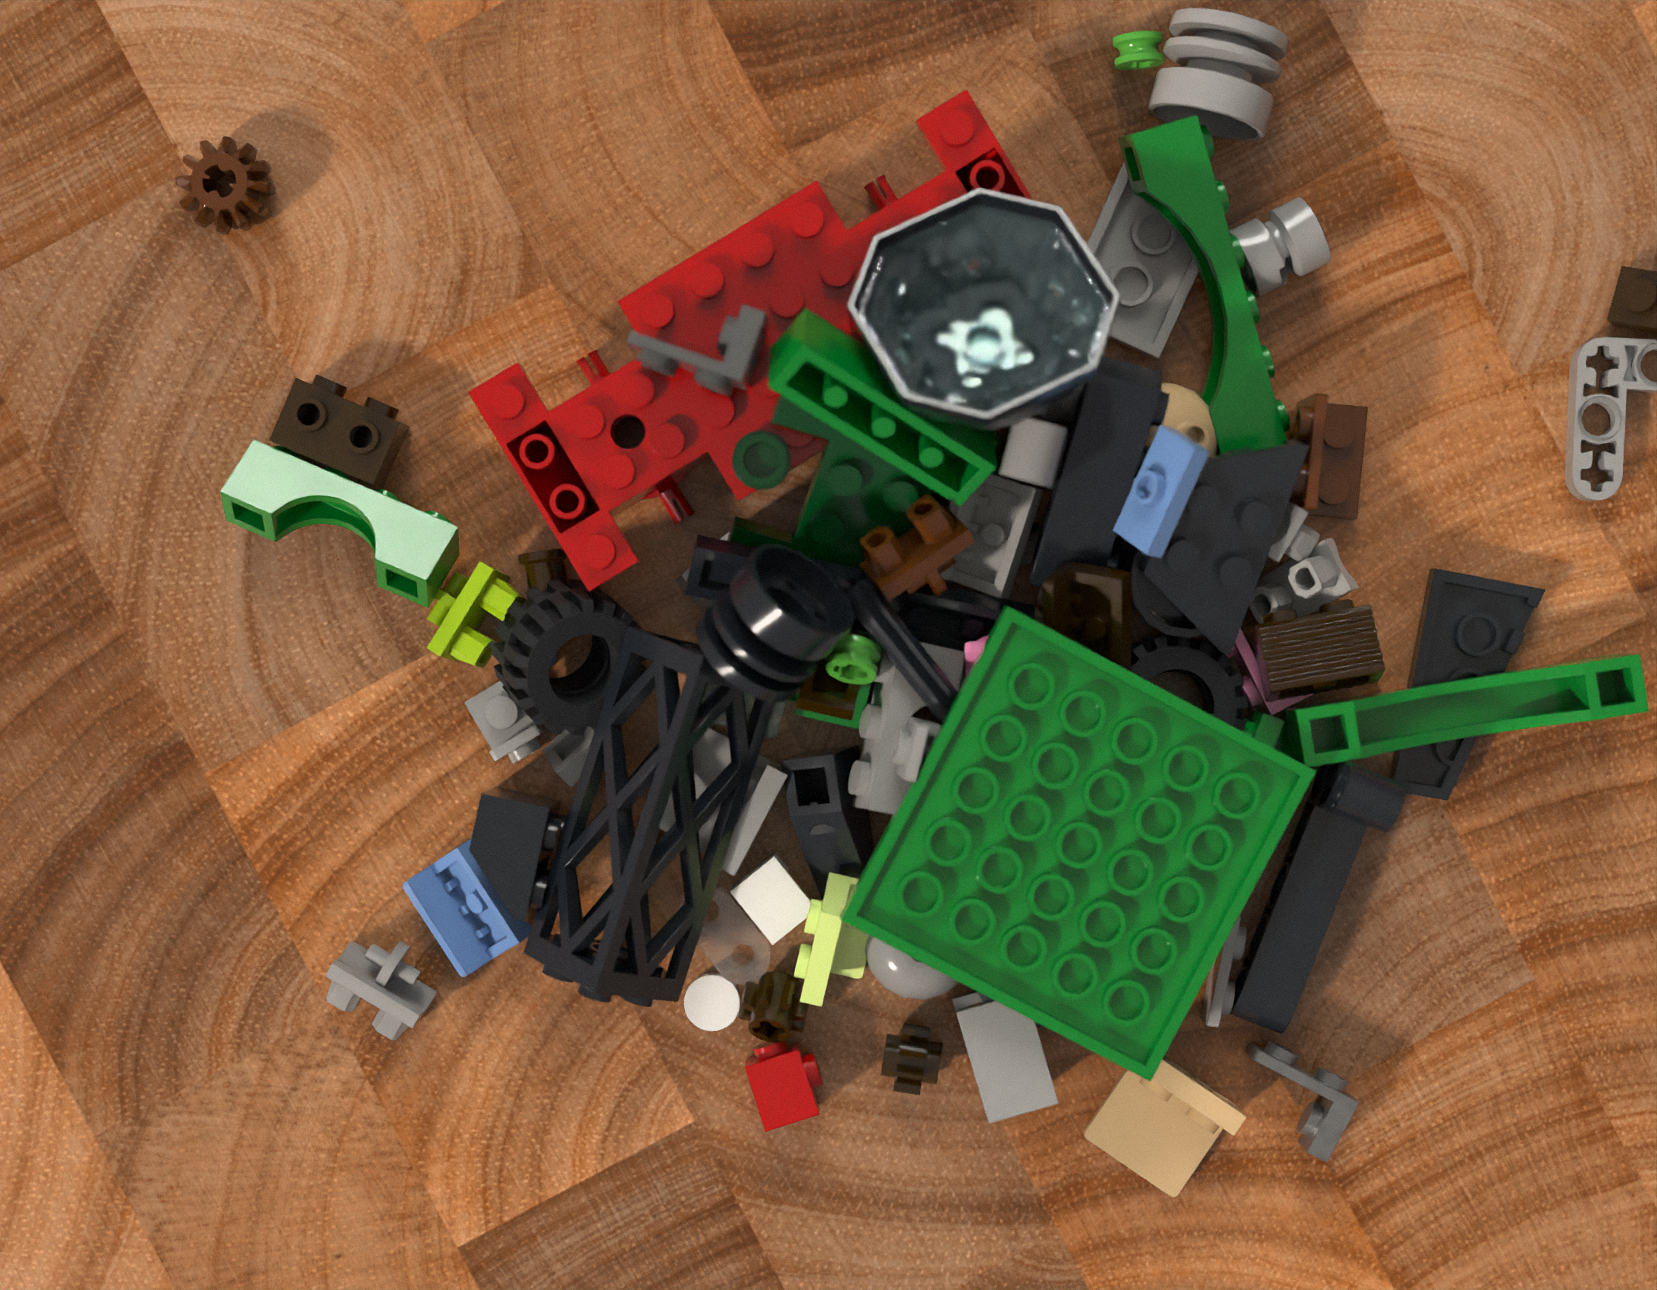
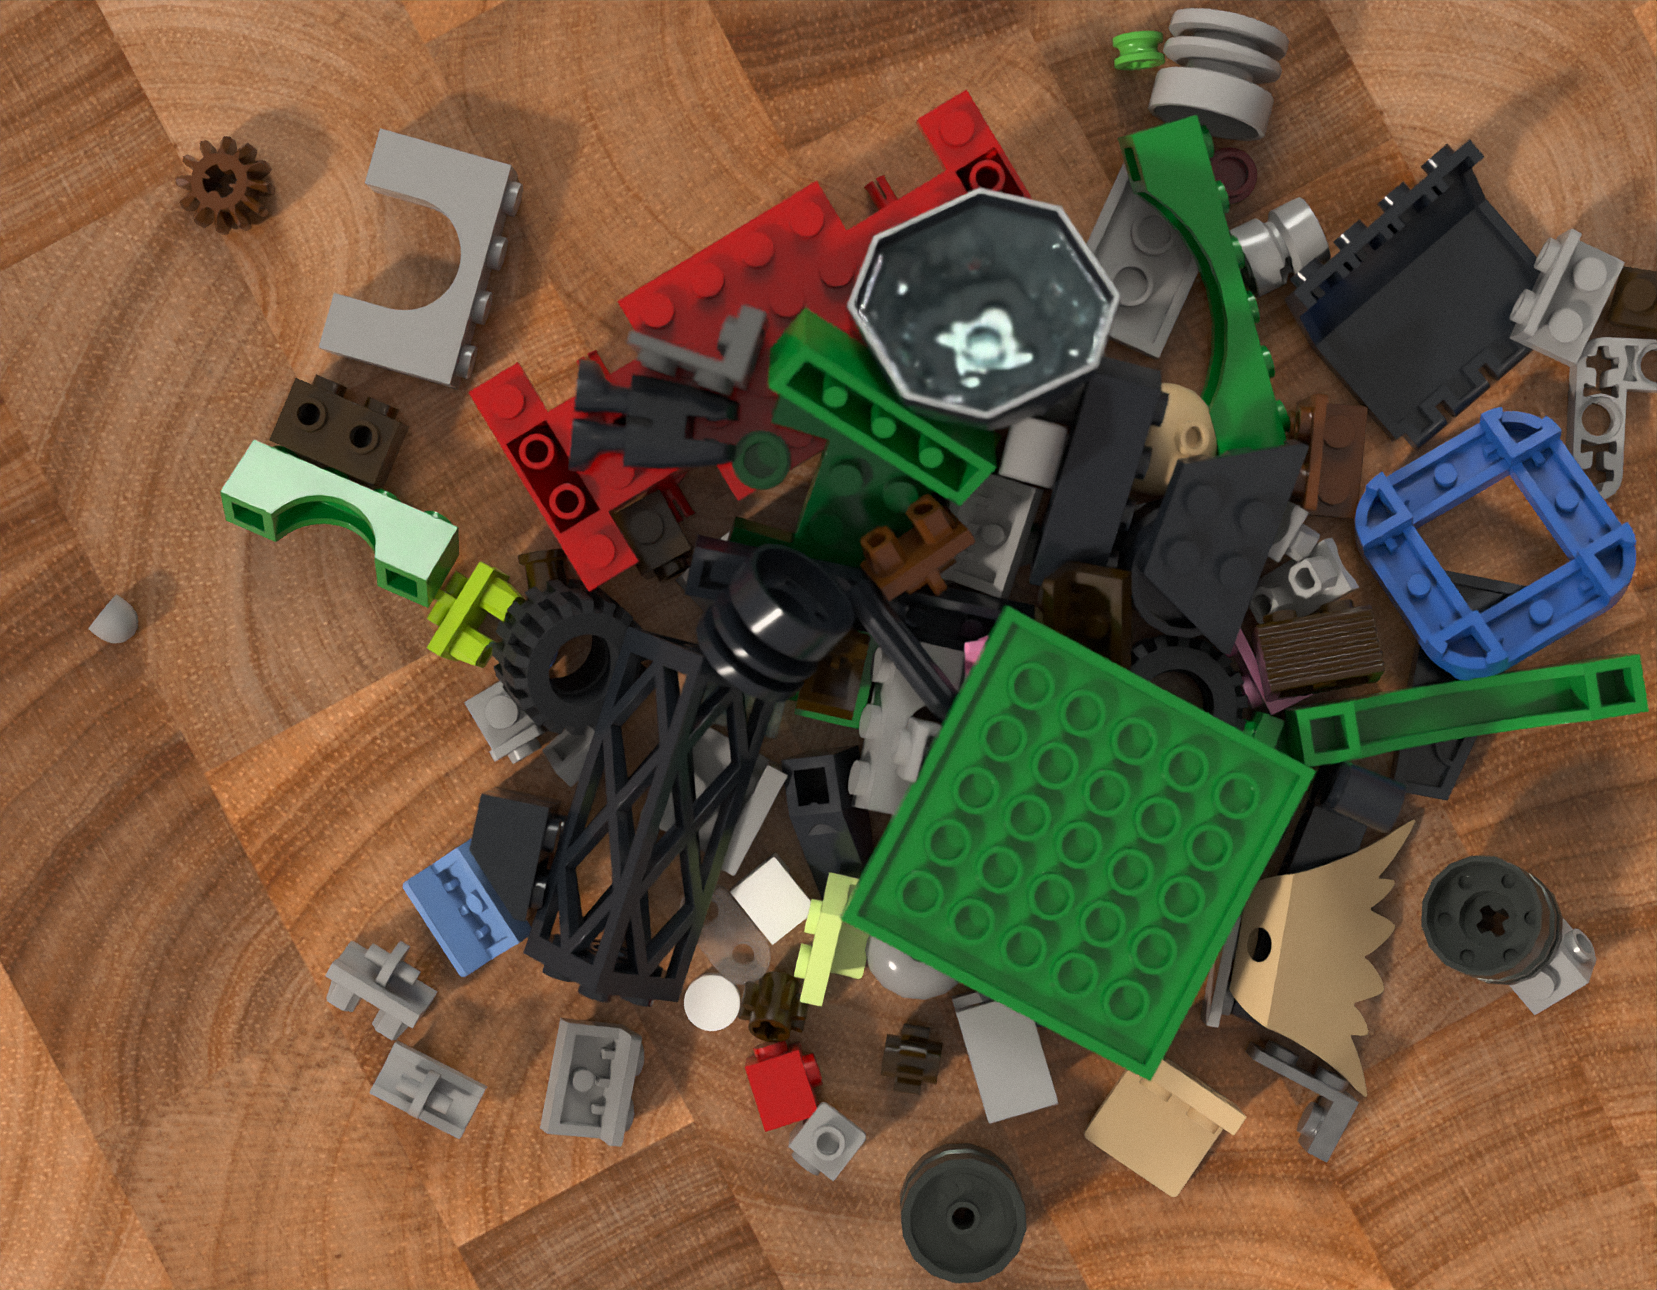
(116, 621): none -> light grey hinge
(428, 1089): none -> light grey hips
(436, 338): none -> light grey arch
(592, 1081): none -> light grey bracket
(655, 537): none -> dark brown bracket
(656, 426): none -> black piece
(825, 1141): none -> light grey bracket
(854, 660): bright green bush -> none
(989, 1232): none -> pearl dark grey wheel
(1161, 491): medium blue plate -> none
(1235, 171): none -> dark red plate
(1318, 951): none -> tan piece
(1419, 300): none -> black hinge
(1461, 913): none -> pearl dark grey wheel
(1561, 495): none -> blue plate
(1564, 975): none -> light grey bracket
(1566, 297): none -> light grey bracket

